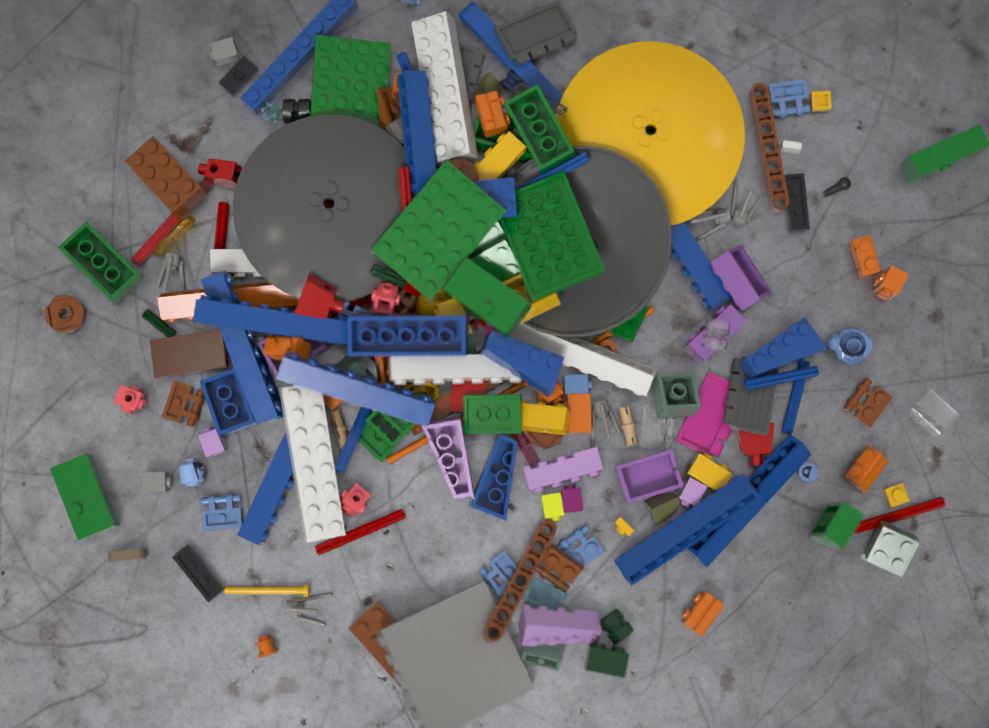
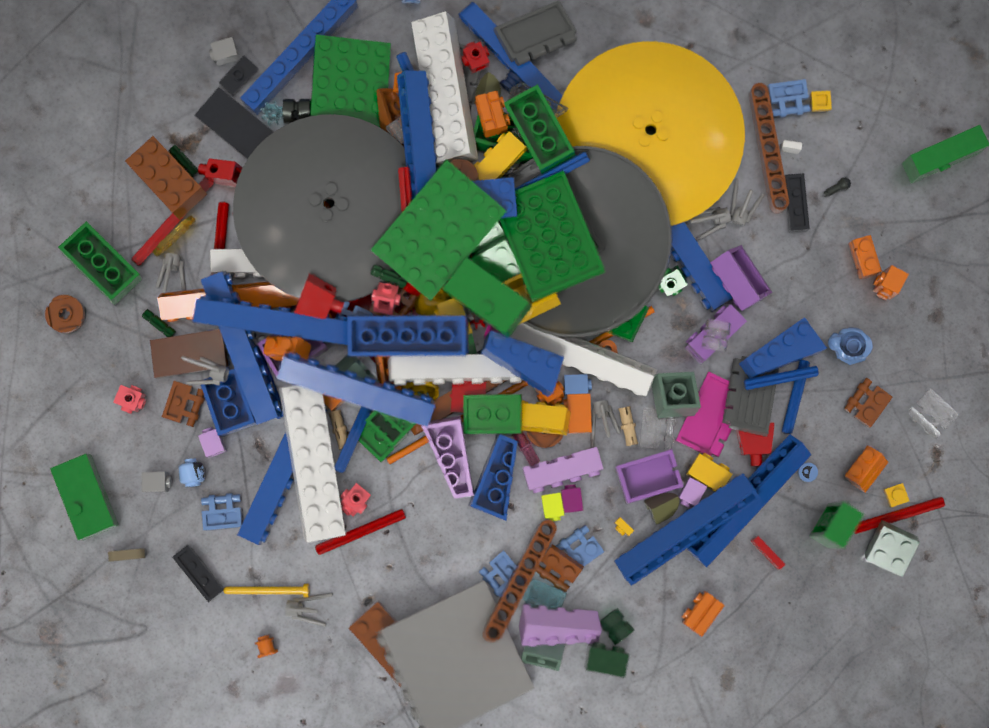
(183, 160): none -> dark green axle
(217, 372): none -> light grey plant
(233, 122): none -> black tile
(475, 57): none -> red brick
(675, 287): none -> brick
(767, 552): none -> red tile

